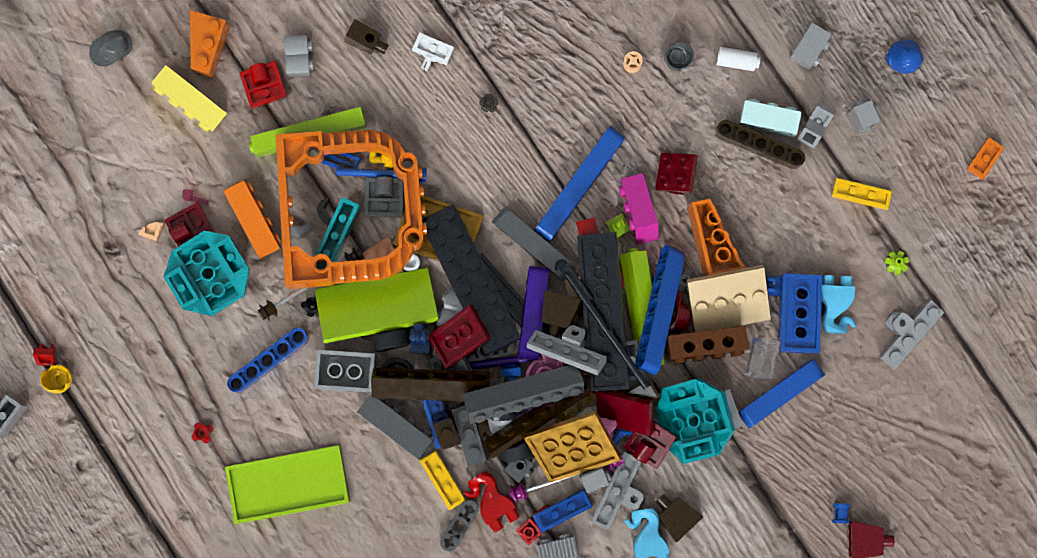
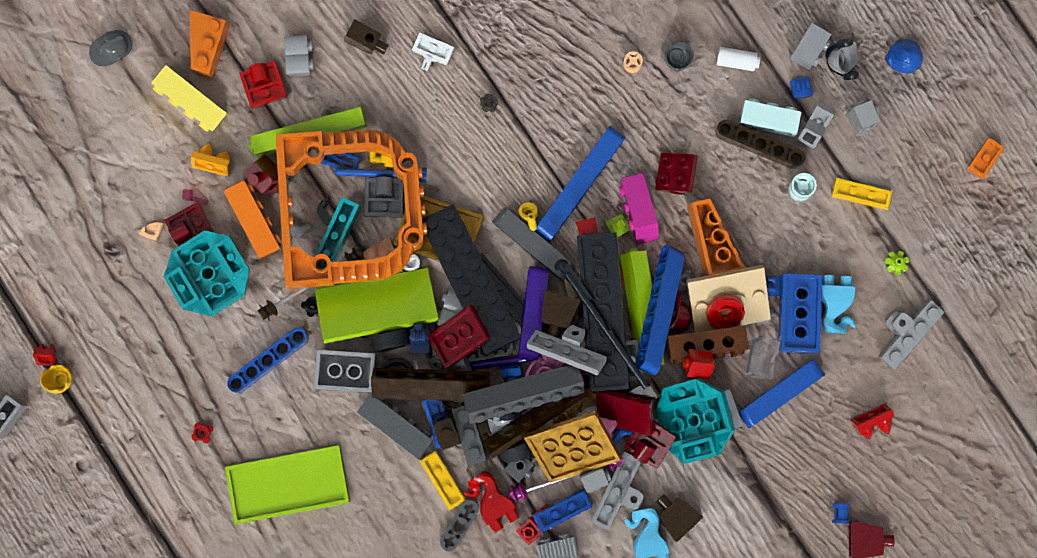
(204, 160): none -> light orange tile
(264, 175): none -> dark red torso
(530, 209): none -> yellow plate
(698, 364): none -> red brick
(723, 303): none -> red tile
(801, 88): none -> blue tile
(802, 187): none -> light aqua wheel
(842, 58): none -> light grey cap
(878, 416): none -> red tile

